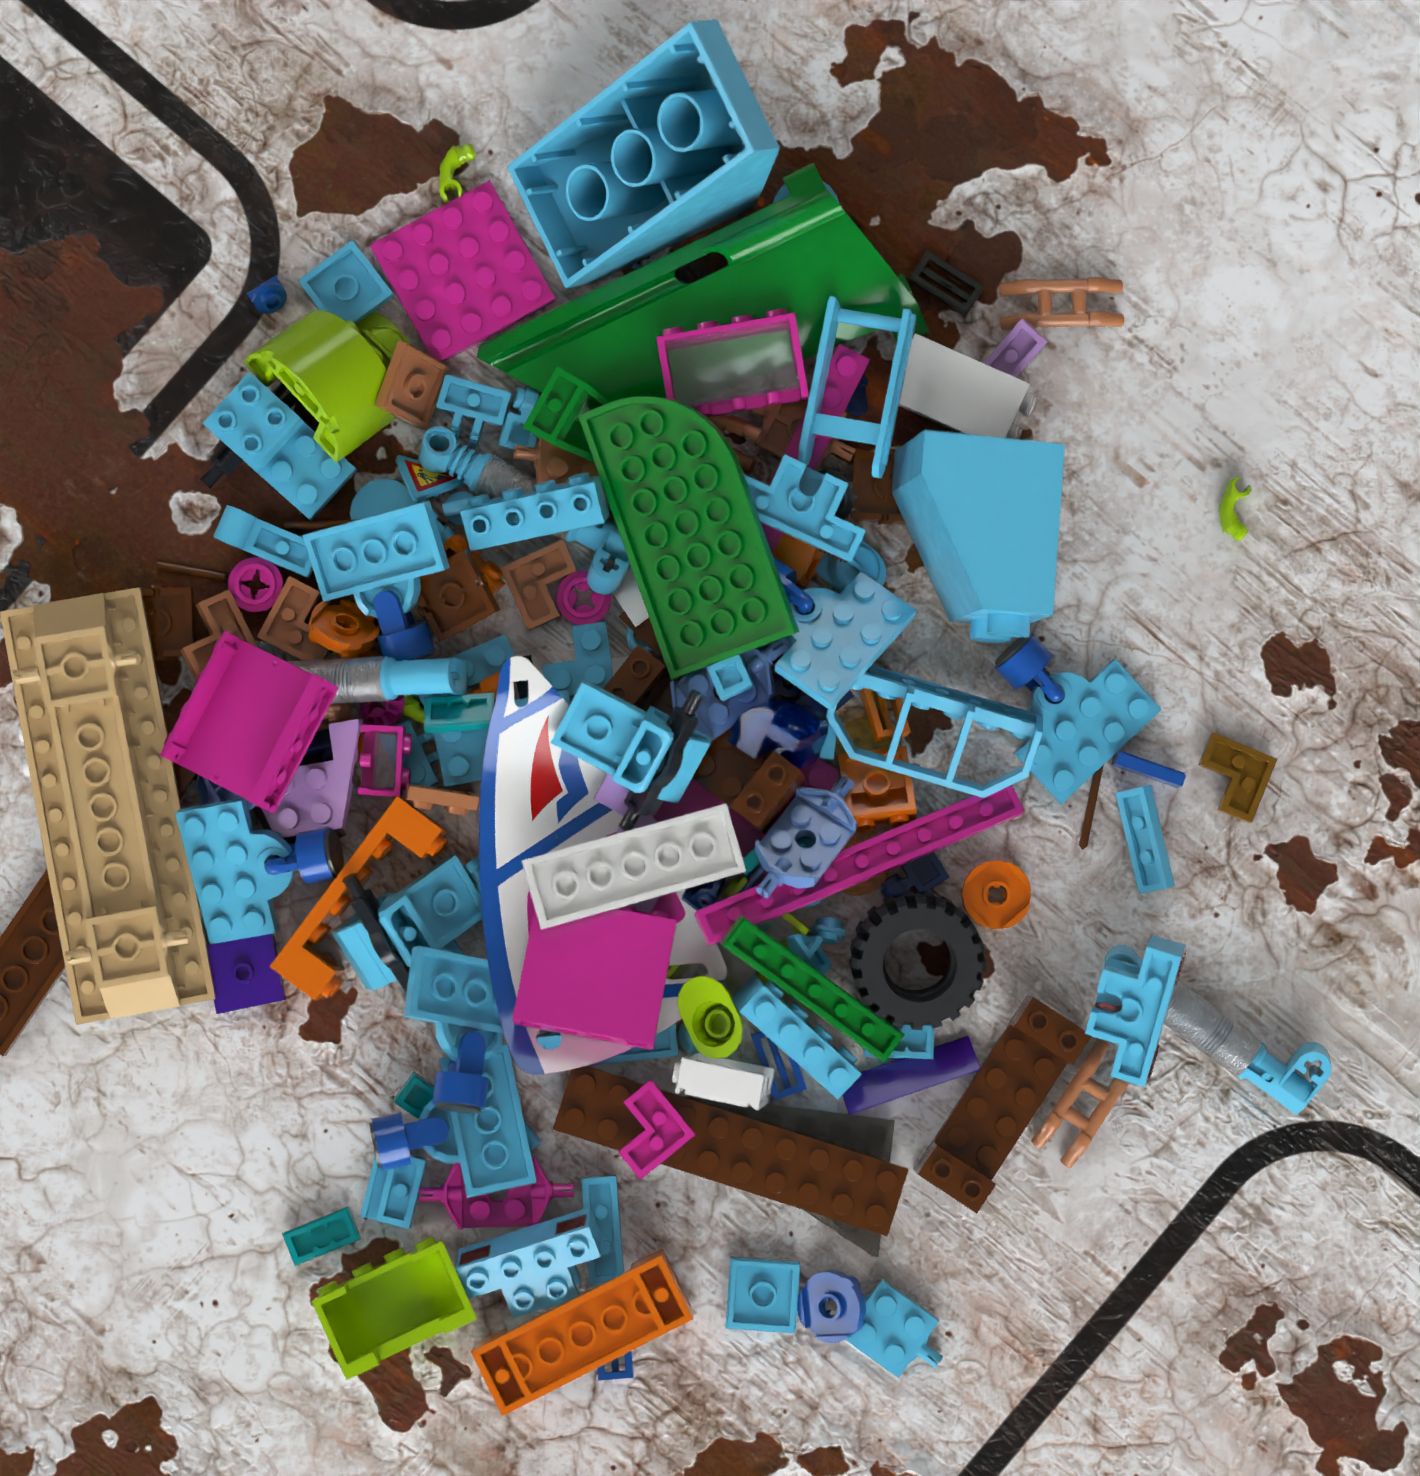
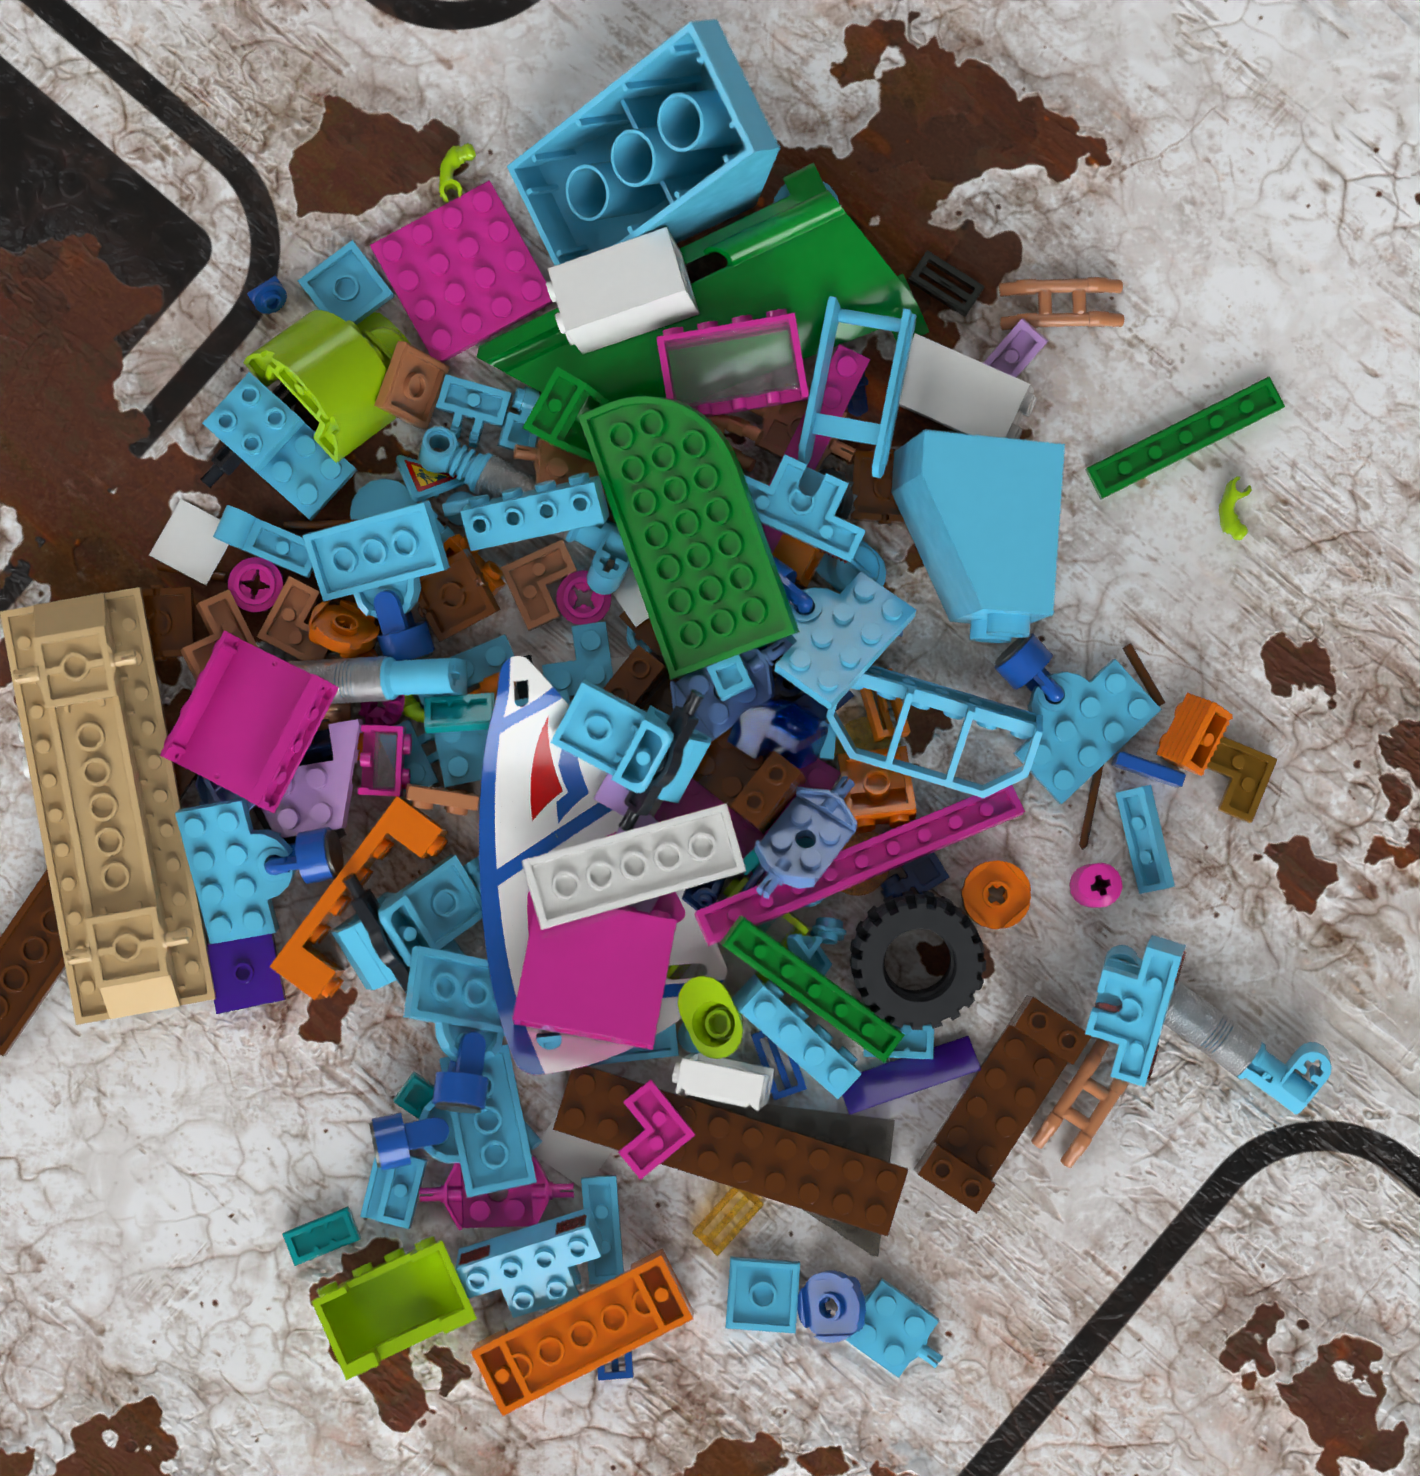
(189, 542): none -> white sticker
(571, 1155): none -> white sticker
(622, 291): none -> white brick
(708, 1240): none -> clear yellow tile
(1105, 895): none -> dark pink piece
(1143, 674): none -> reddish brown piece
(1184, 438): none -> green tile
(1194, 734): none -> orange brick

